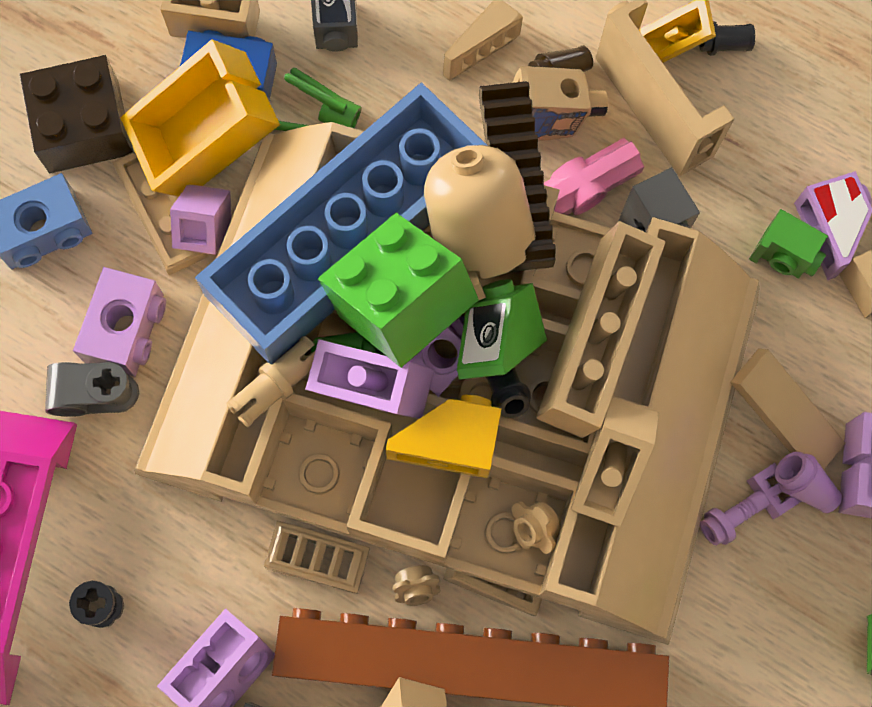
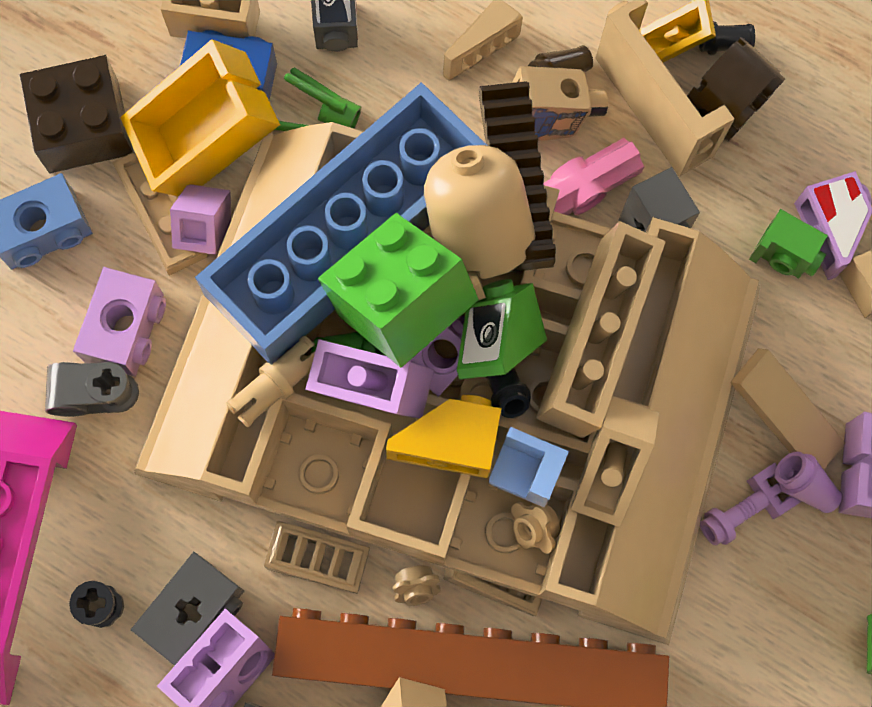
(164, 620): none -> dark grey brick
(528, 467): none -> light blue panel
(738, 80): none -> dark brown brick

